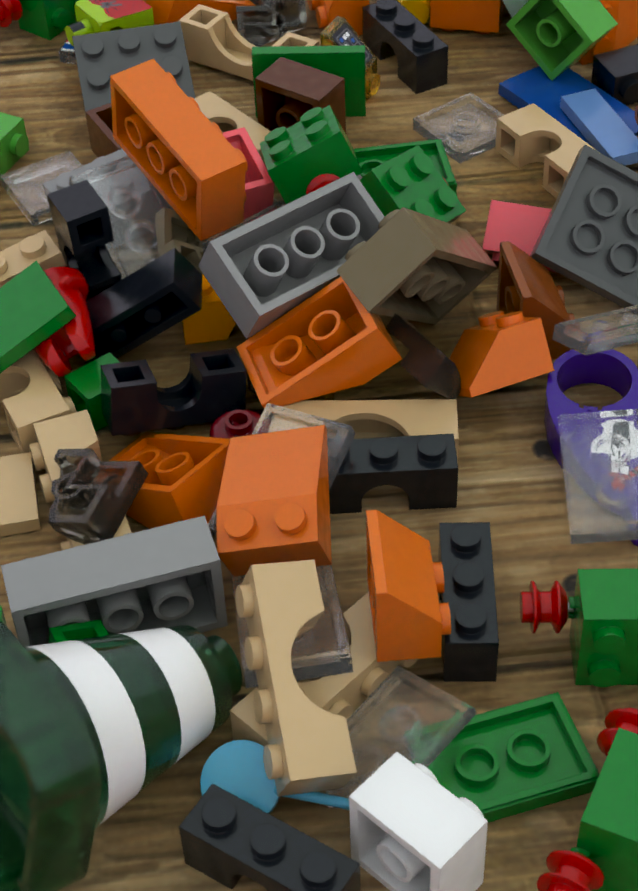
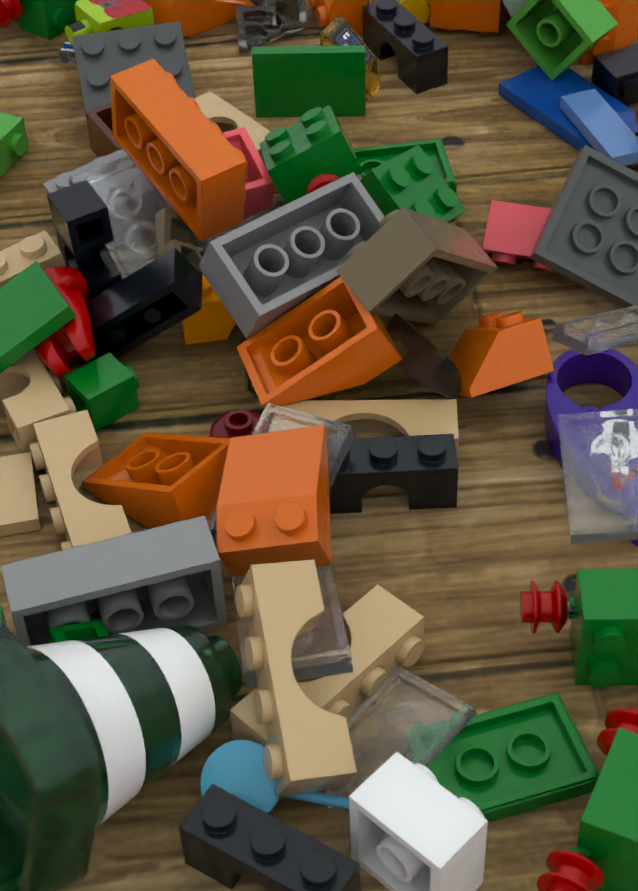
(27, 188): clear tile -> none
(92, 494): clear smoke slope -> none
(137, 405): black arch -> none
(216, 43): tan arch -> none
(292, 89): reddish brown brick -> none
(404, 592): orange slope -> none
(463, 125): clear tile -> none
(469, 589): black arch -> none
(530, 288): dark orange slope -> none
(535, 136): tan arch -> none

